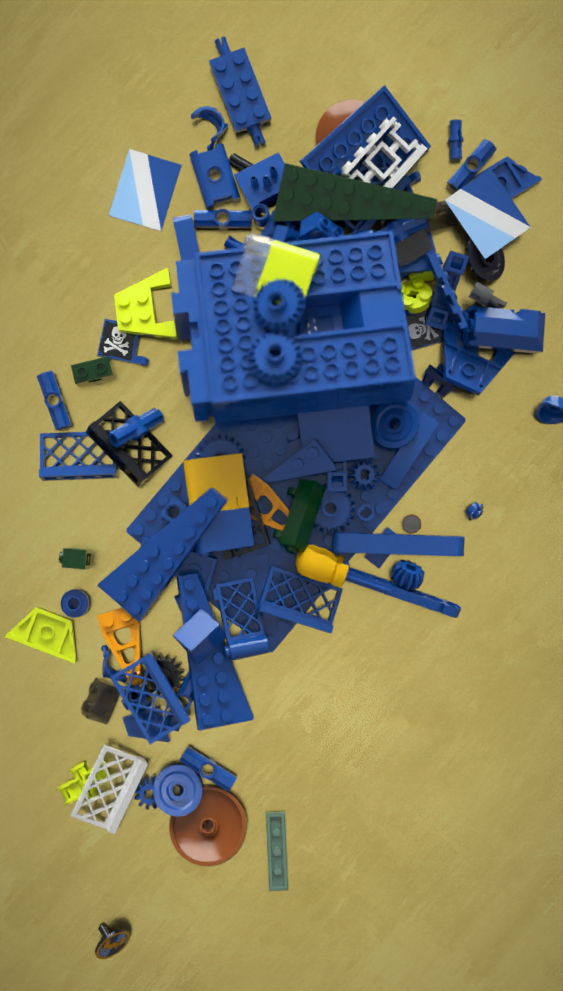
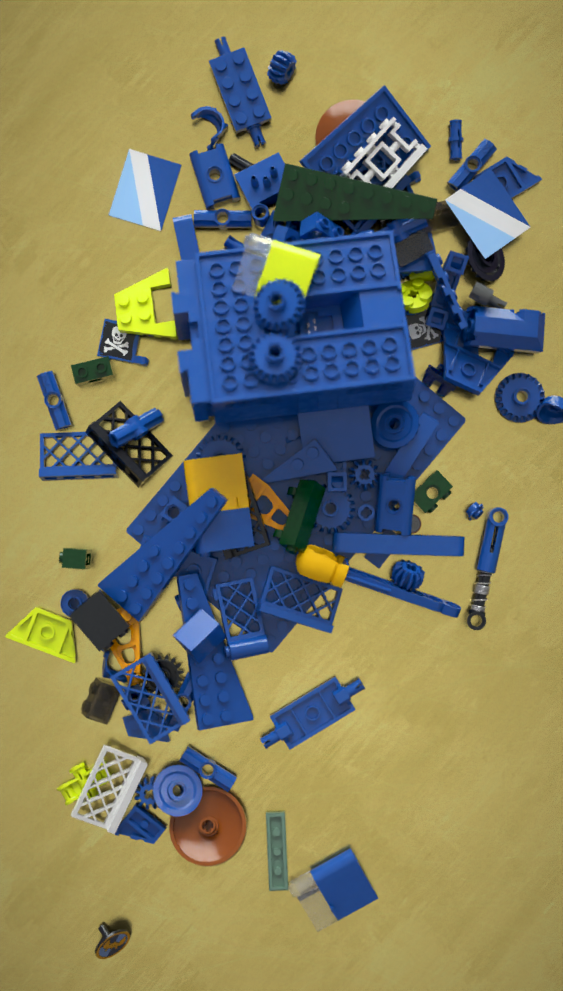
(99, 621): none -> black panel
(141, 825): none -> blue wing
(281, 67): none -> blue gear
(312, 713): none -> blue plate
(333, 890): none -> blue door
(401, 491): none -> blue piece
(442, 487): none -> dark green brick
(487, 566): none -> piece
(507, 400): none -> blue gear

